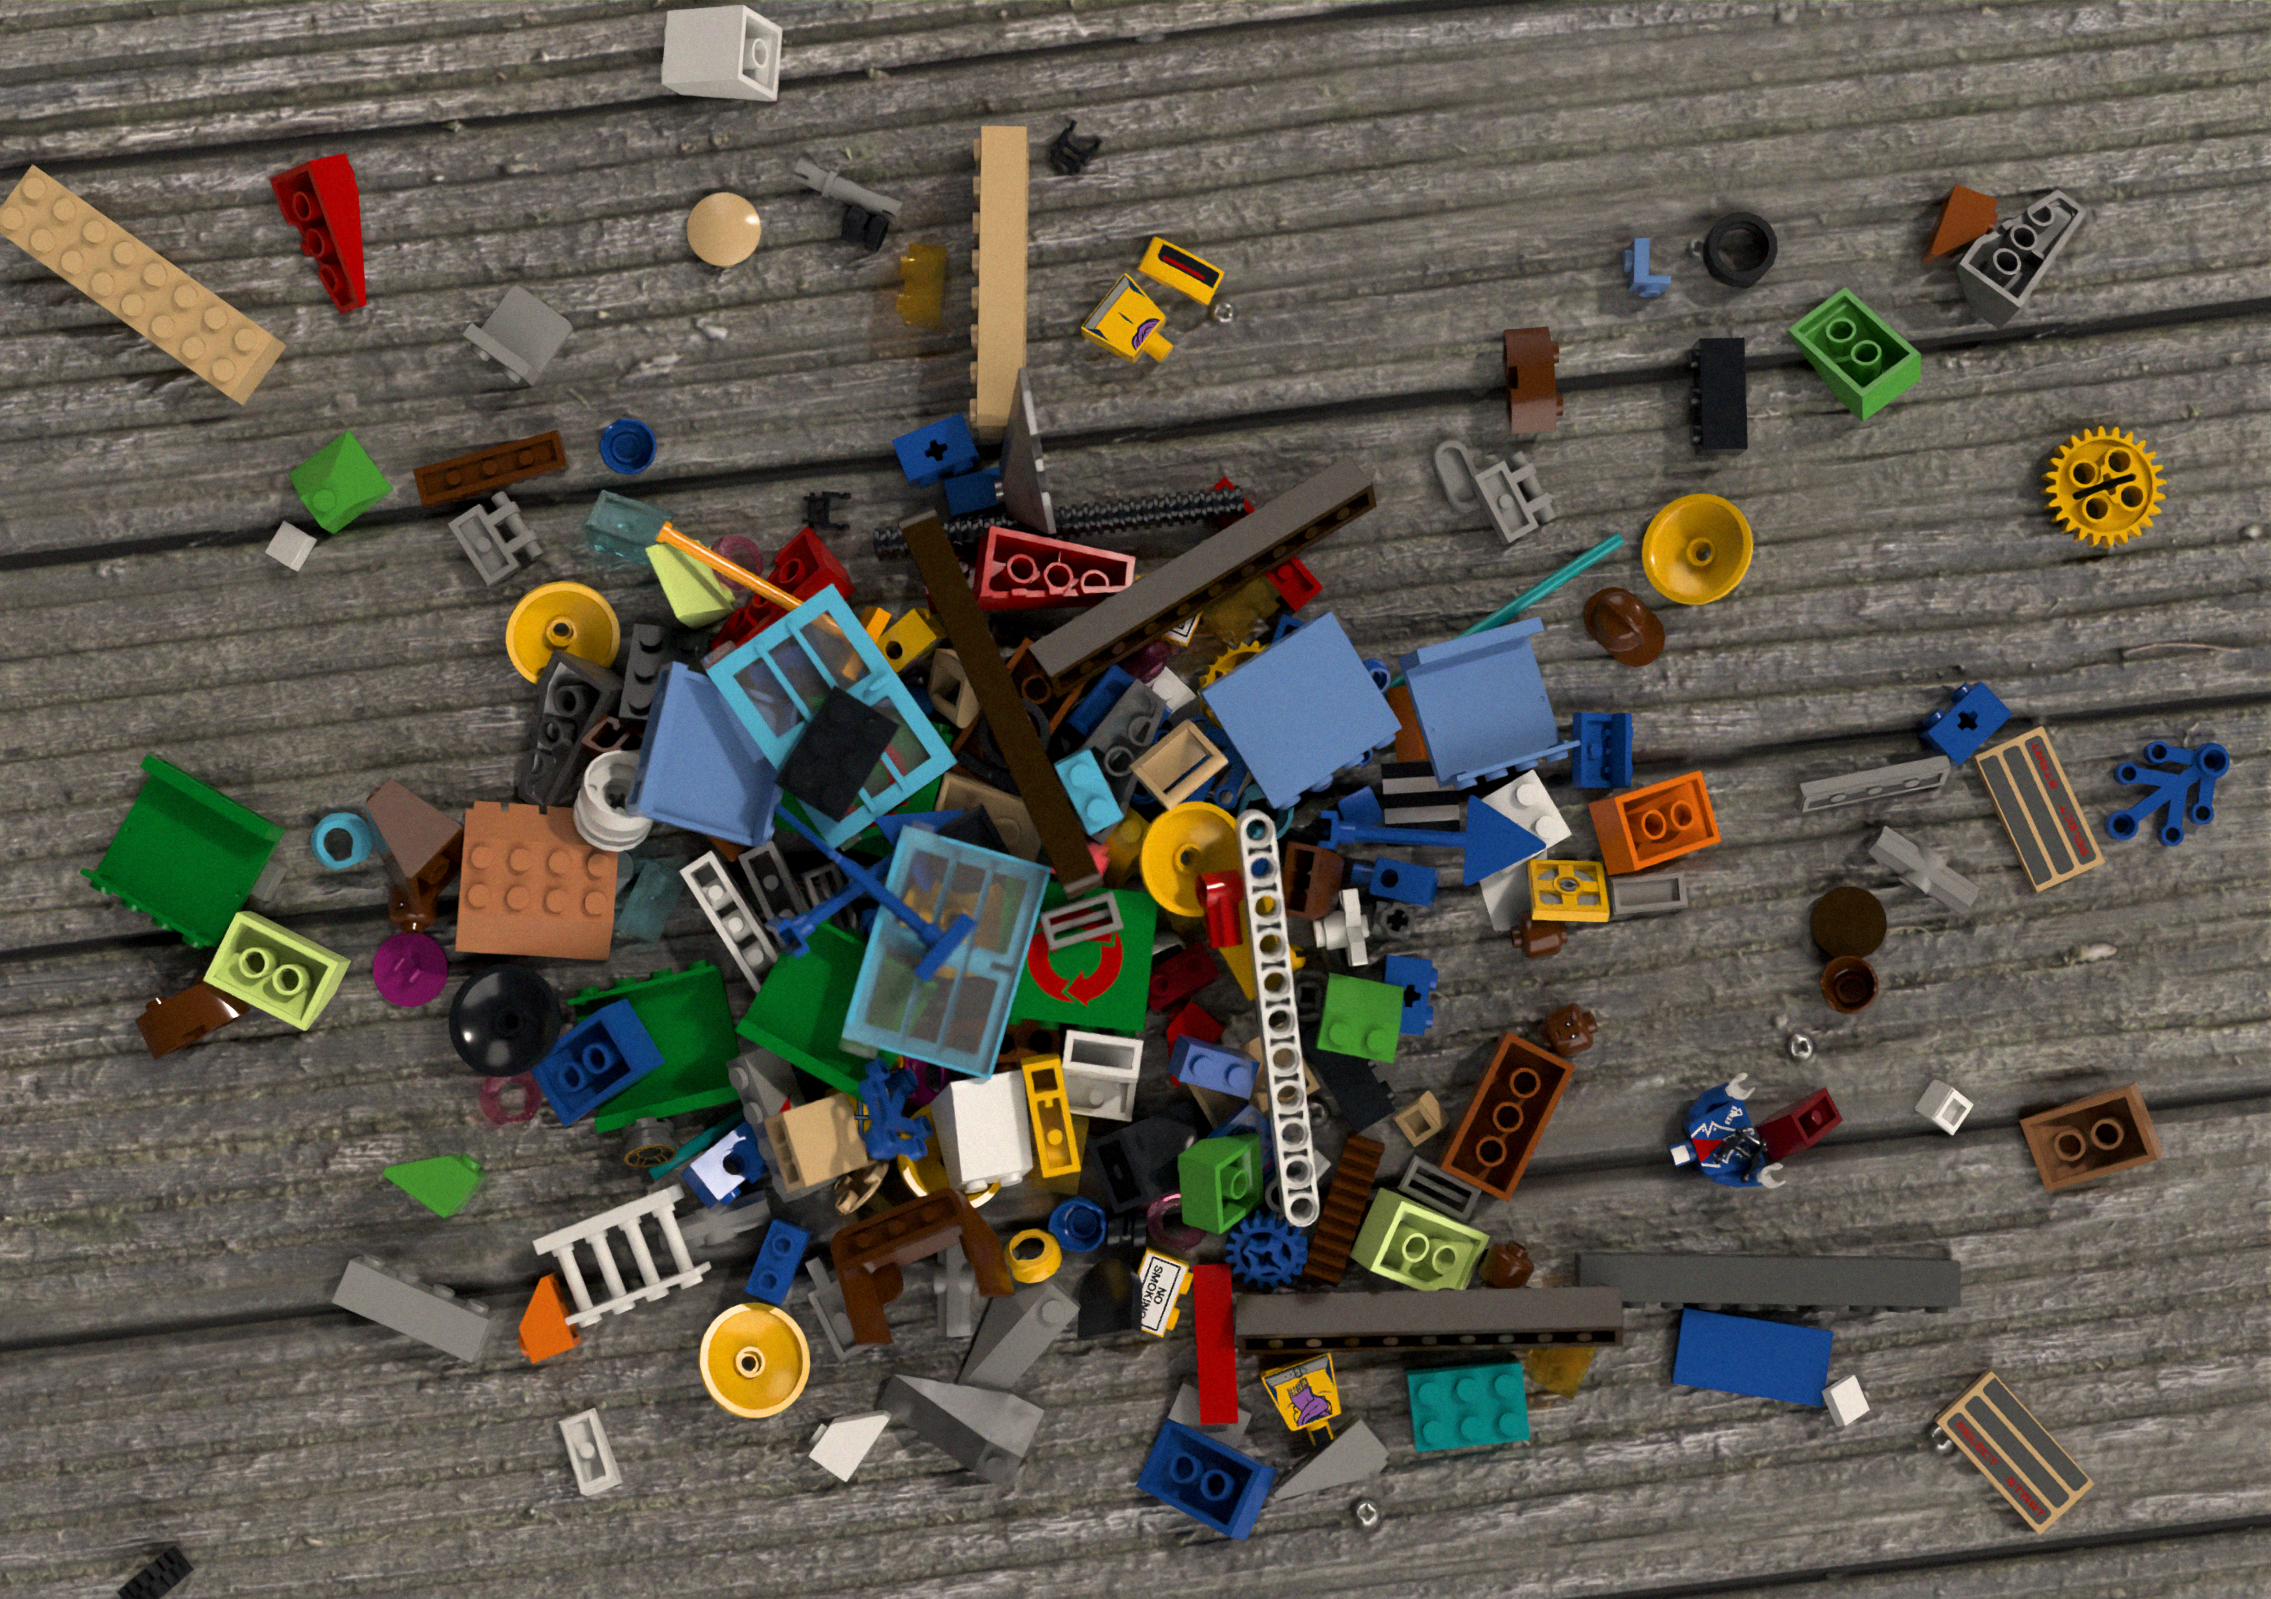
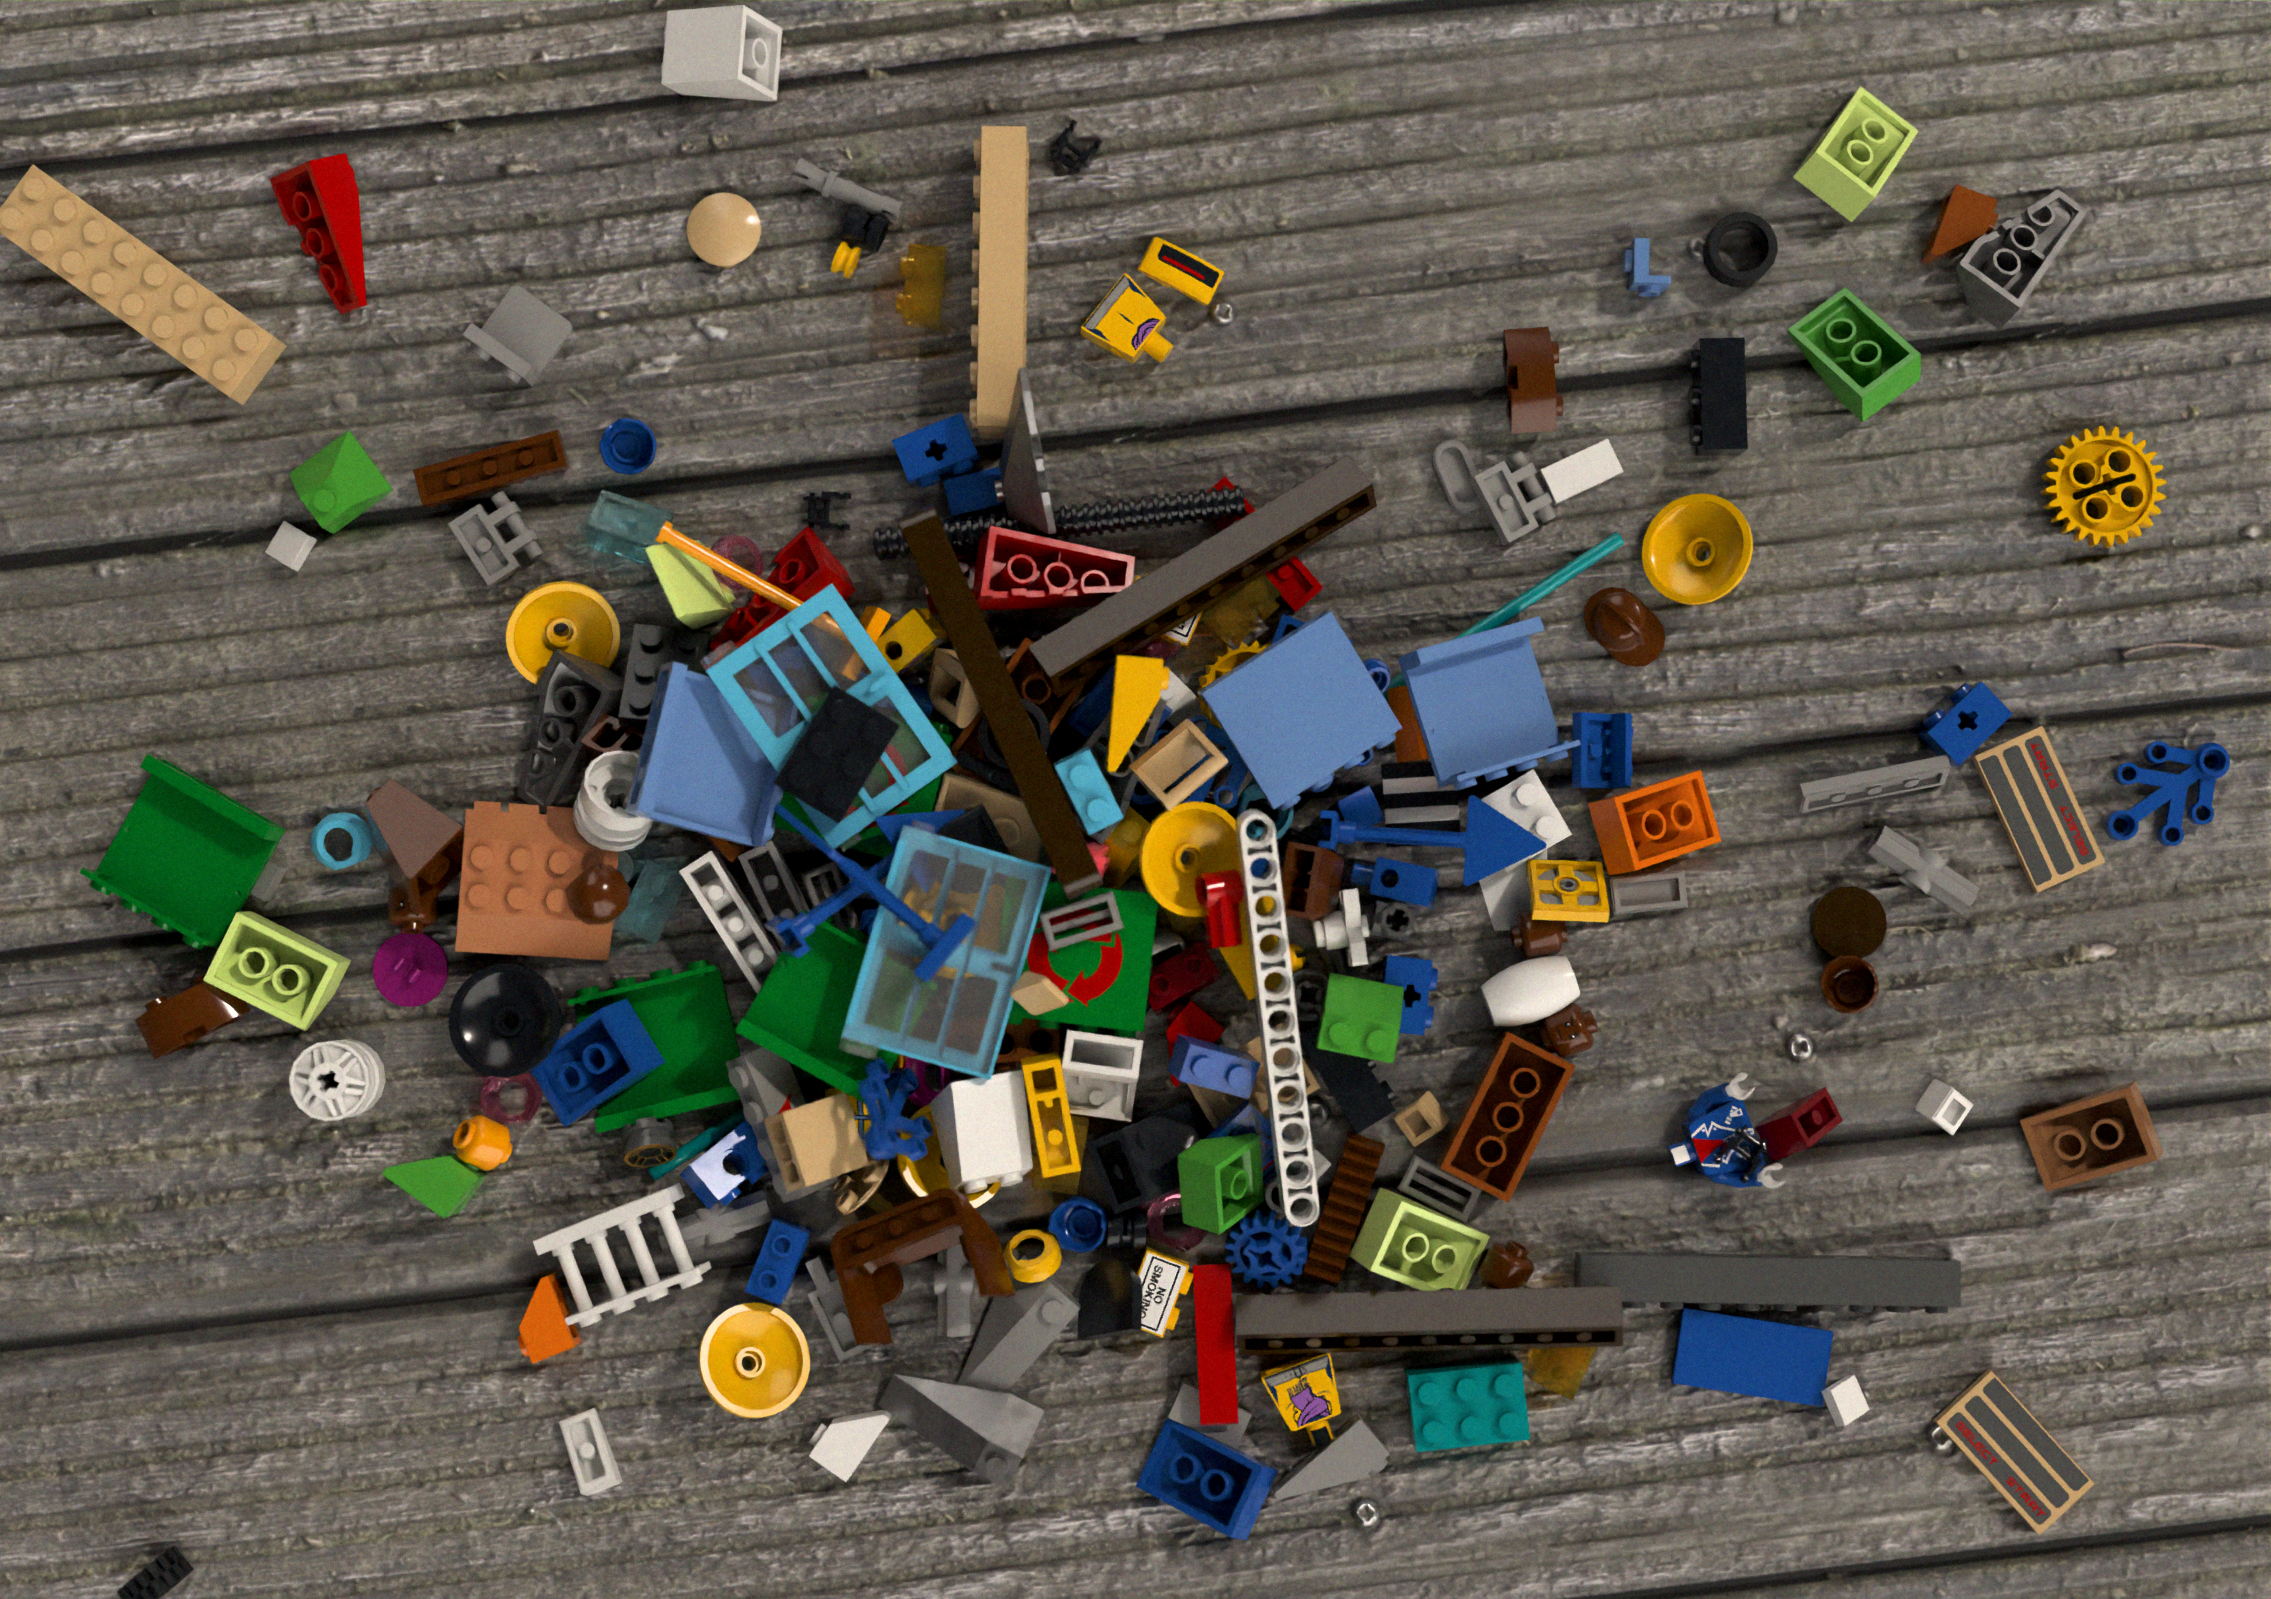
(357, 1072): none -> white wheel
(414, 1307): light grey brick -> none
(482, 1142): none -> light orange head
(598, 895): none -> reddish brown hair
(845, 259): none -> yellow bush
(1037, 993): none -> tan slope
(1134, 696): none -> yellow slope
(1530, 991): none -> white piece
(1581, 471): none -> white tile
(1856, 154): none -> yellowish green slope

